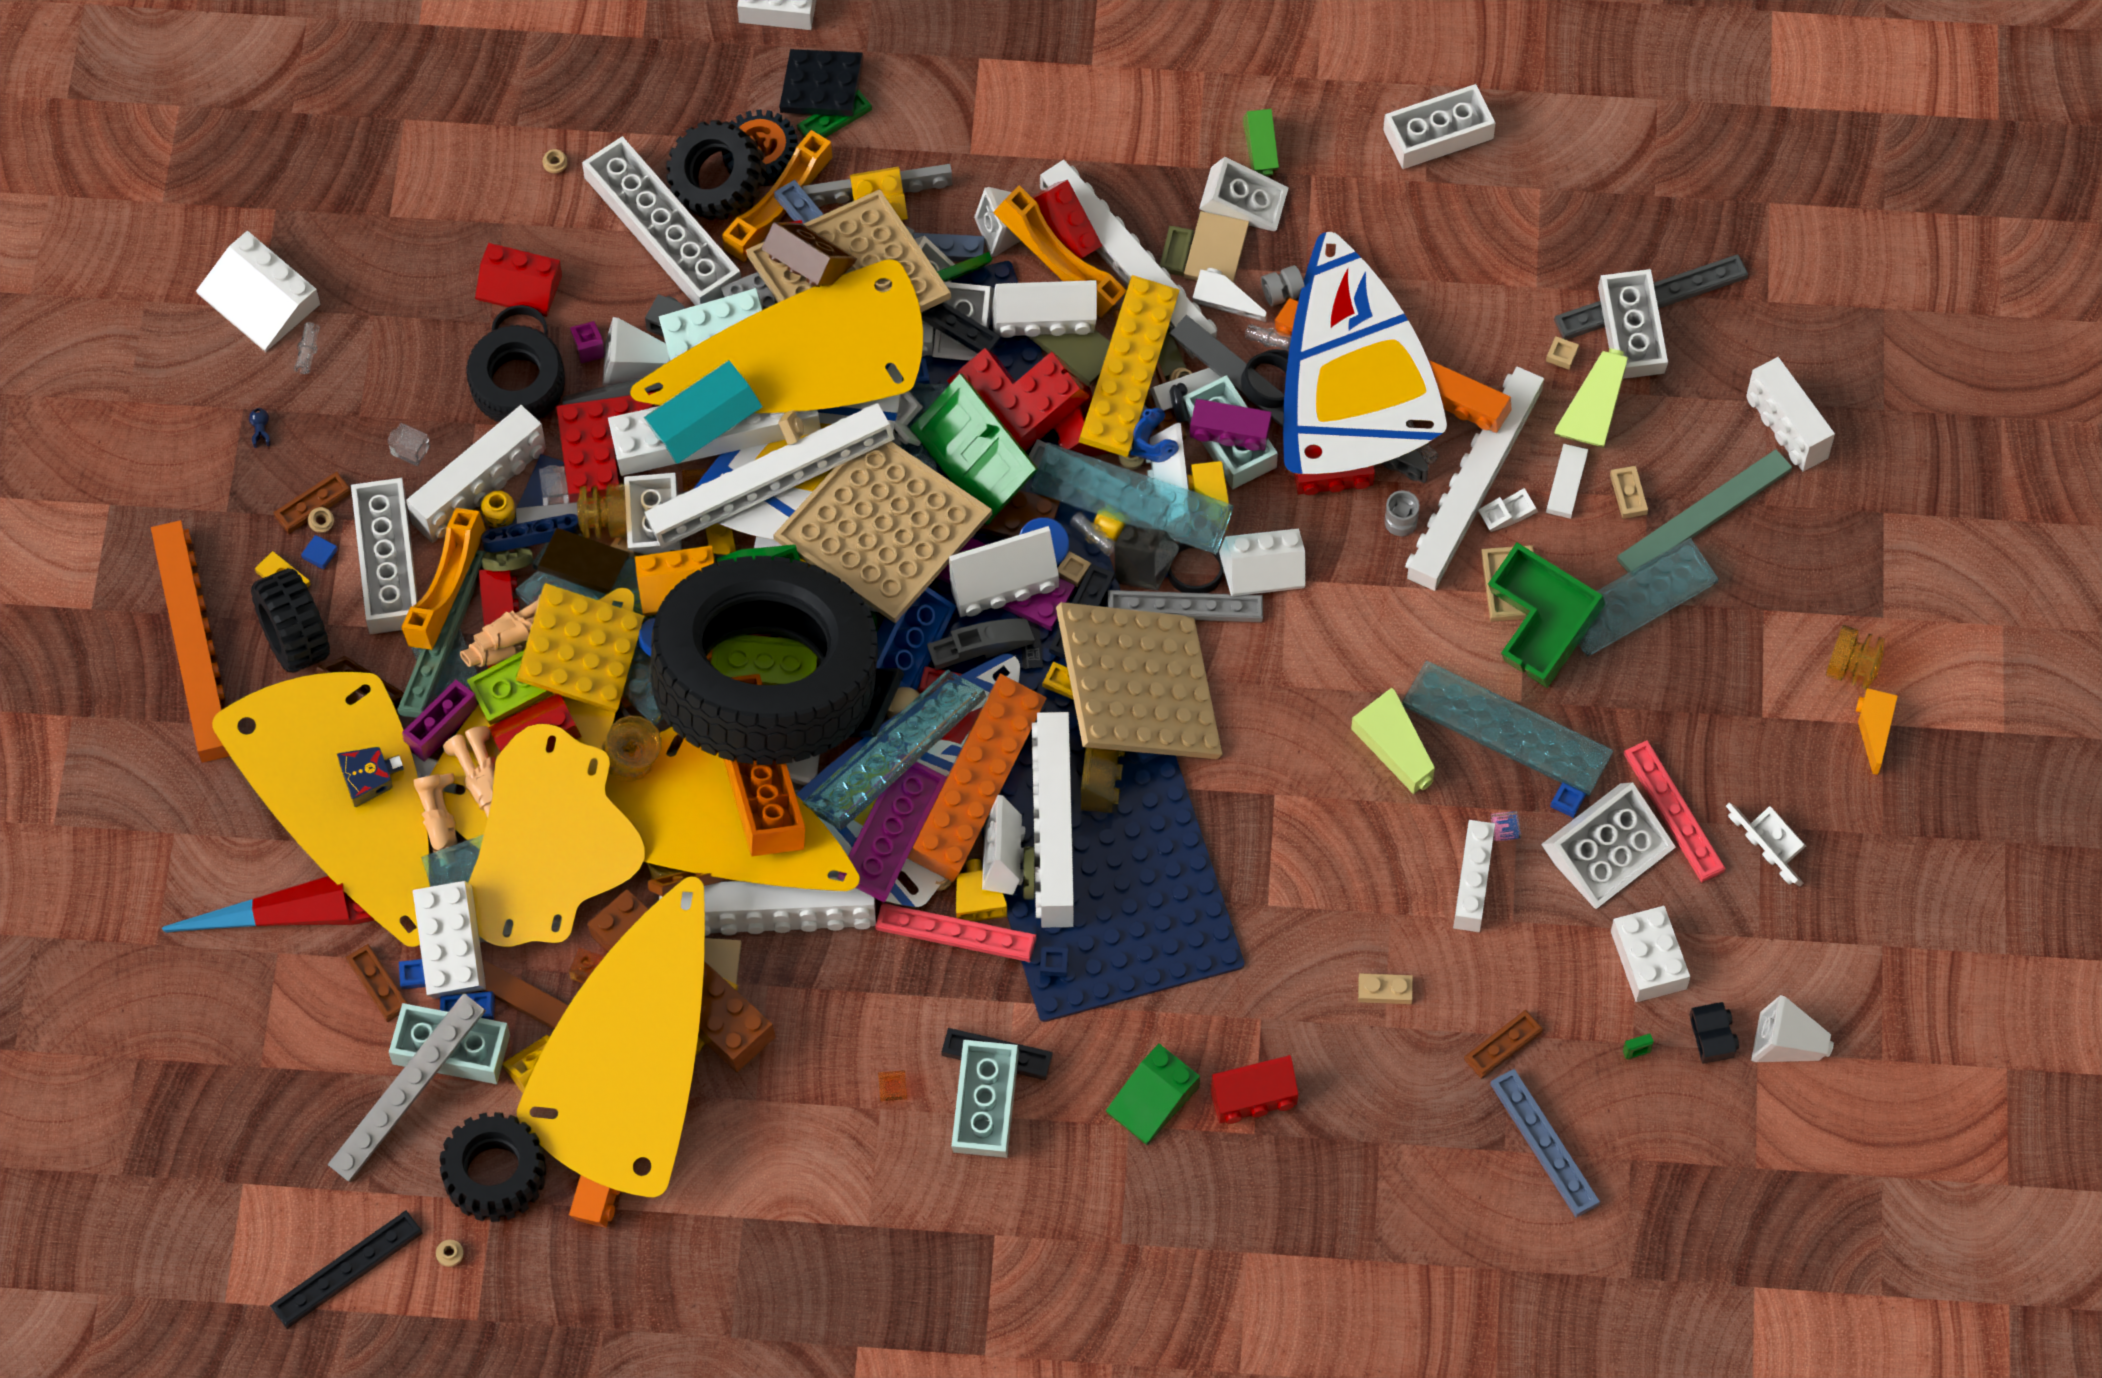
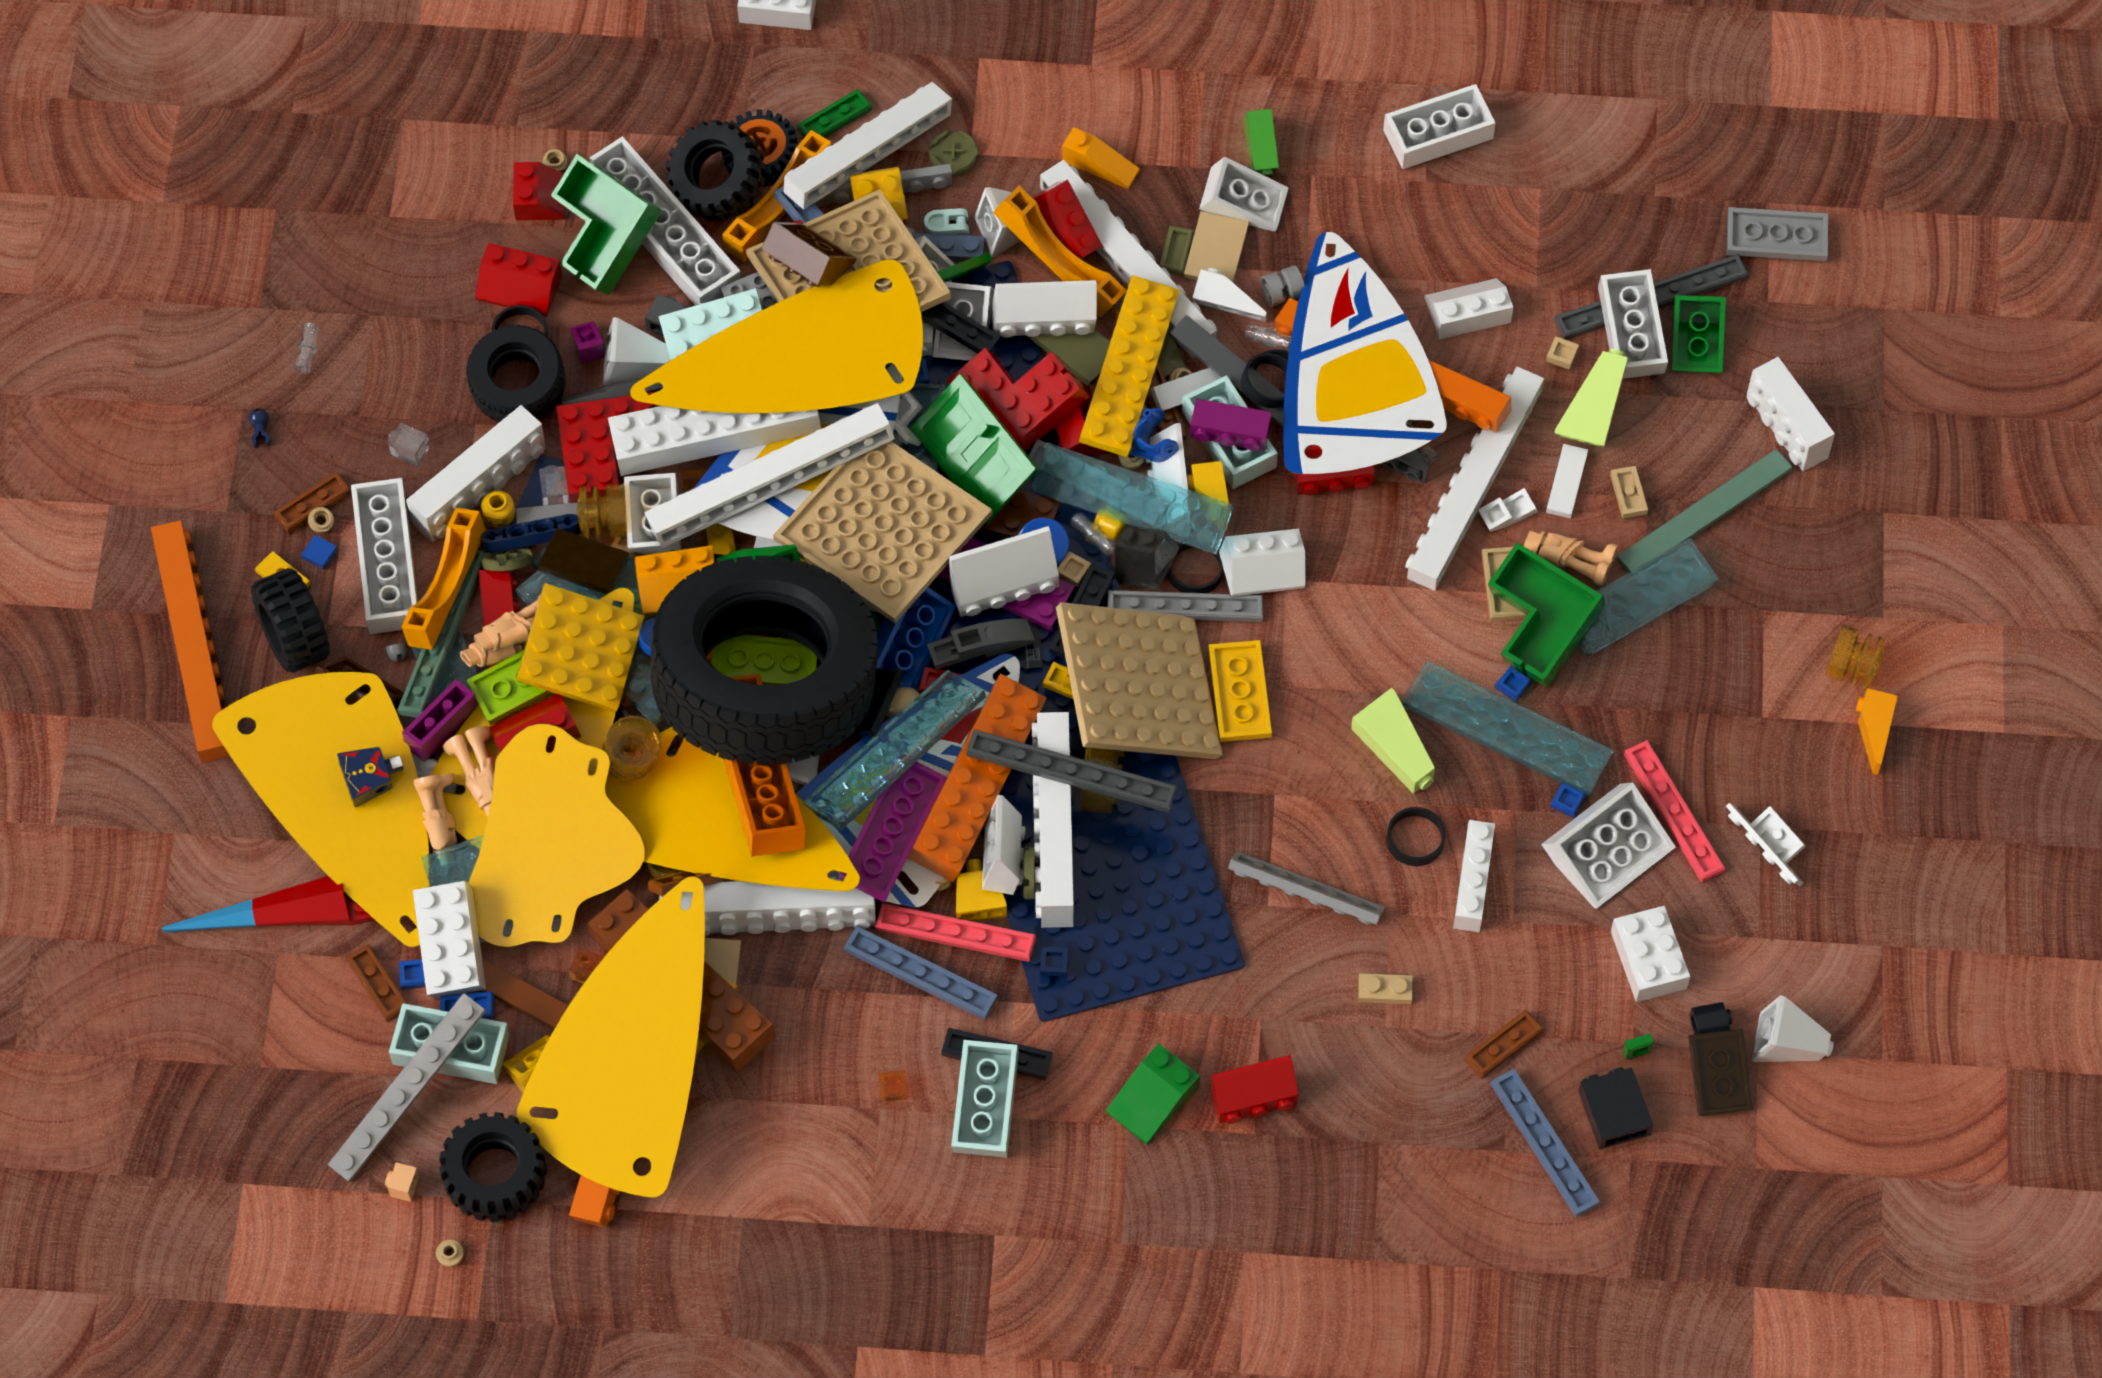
(258, 291): white slope -> none
(346, 1269): black tile -> none
(393, 650): none -> light grey hinge
(402, 1181): none -> light nougat plate
(533, 191): none -> red slope
(614, 223): none -> green piece
(703, 411): teal slope -> none
(791, 427): tan plate -> none
(821, 82): black plate -> none
(867, 145): none -> white brick
(920, 973): none -> sand blue plate
(938, 222): none -> light aqua plate
(954, 149): none -> olive tile
(1071, 771): none -> dark grey tile
(1098, 158): none -> light orange slope
(1178, 405): black arm -> none
(1240, 691): none -> yellow plate
(1314, 891): none -> light grey plate
(1401, 513): light grey wheel -> none
(1421, 812): none -> black tyre
(1469, 308): none -> white slope
(1506, 826): clear tile -> none
(1513, 684): none -> blue tile
(1564, 552): none -> light nougat piece
(1615, 1107): none -> black brick
(1698, 333): none -> green slope
(1720, 1072): none -> dark brown tile
(1777, 234): none -> light grey plate

